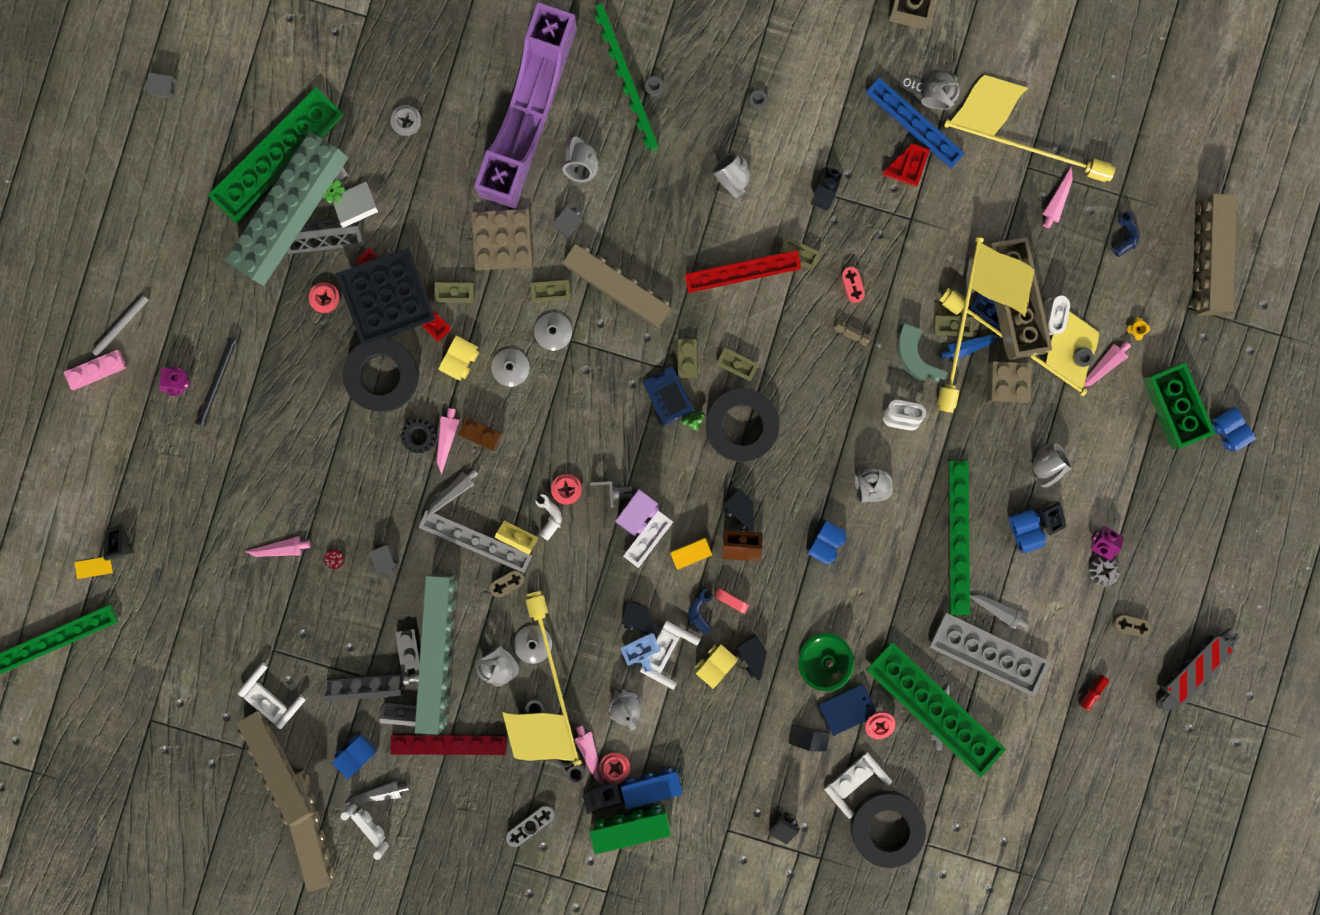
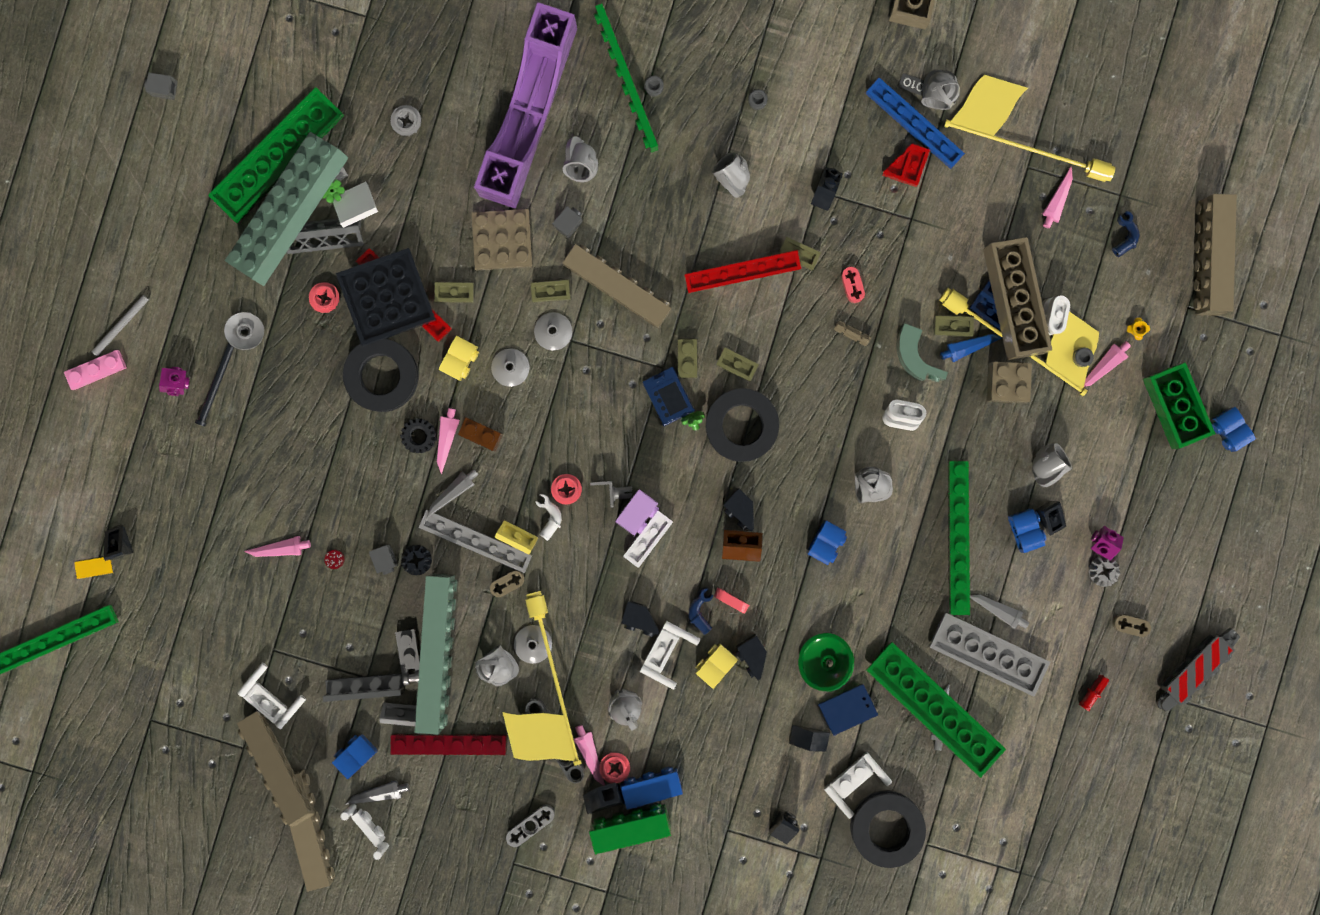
(241, 322): none -> light grey dish
(420, 552): none -> black gear
(641, 651): light blue plate -> none
(691, 553): yellow panel -> none
(880, 732): coral gear -> none
(1000, 280): light yellow flag -> none

